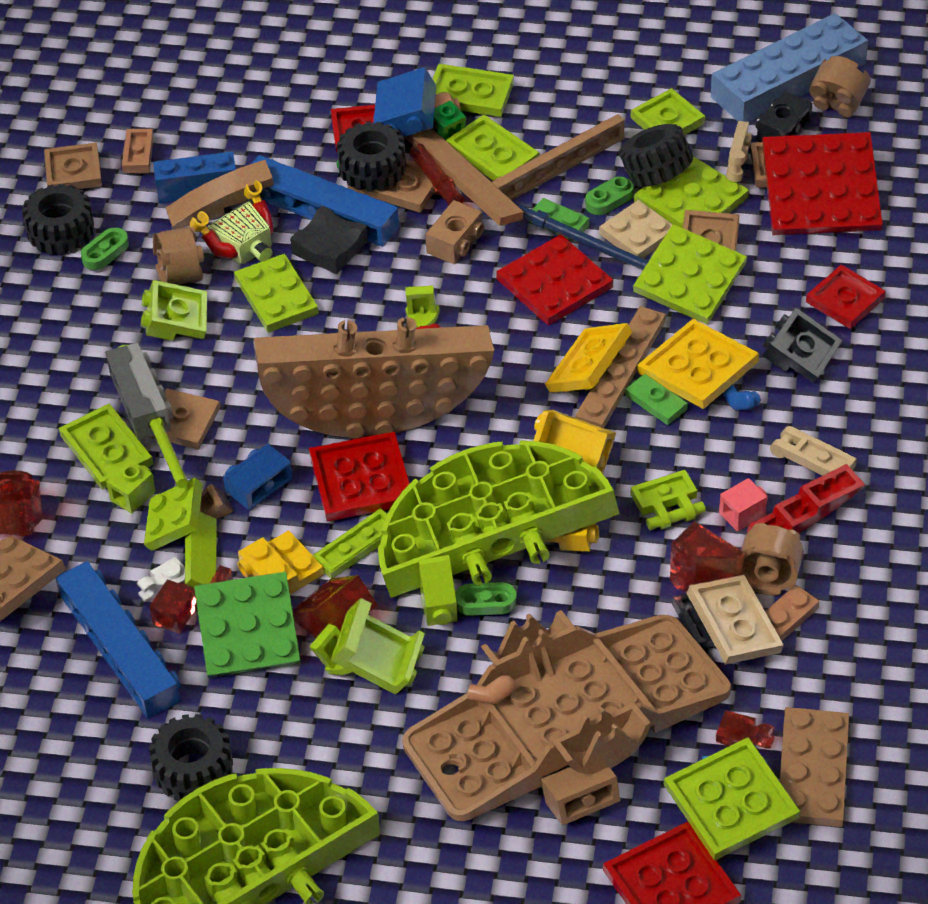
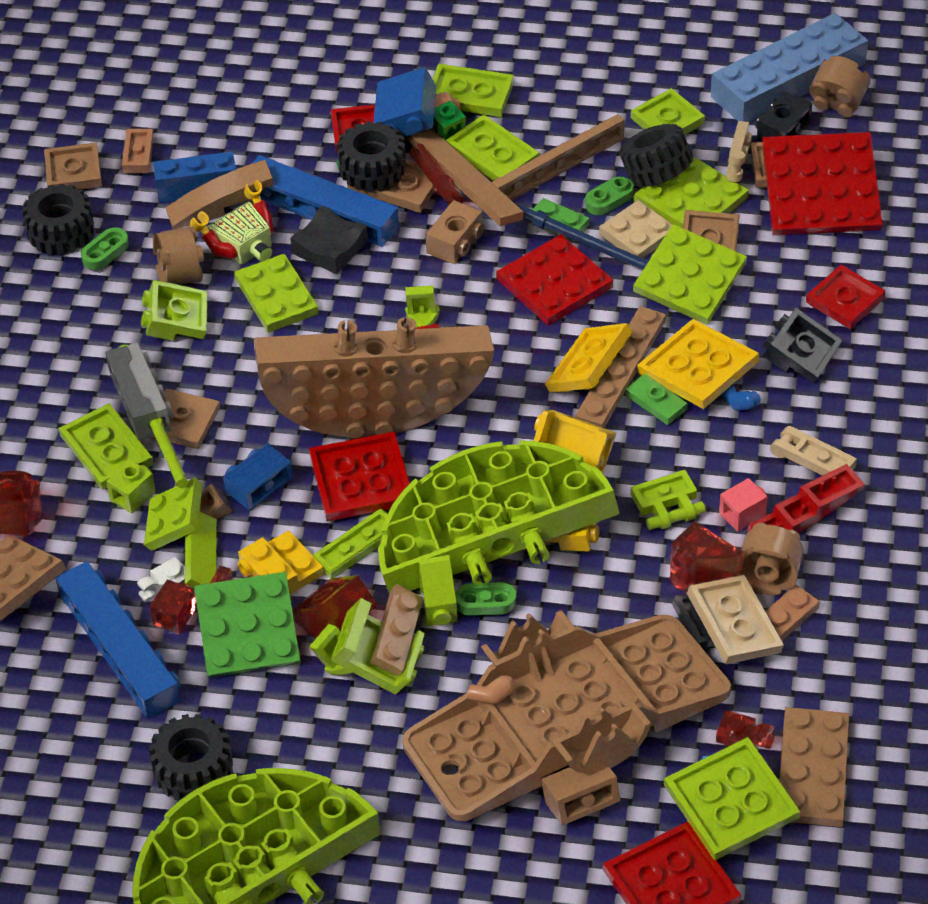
(396, 630): none -> medium nougat plate

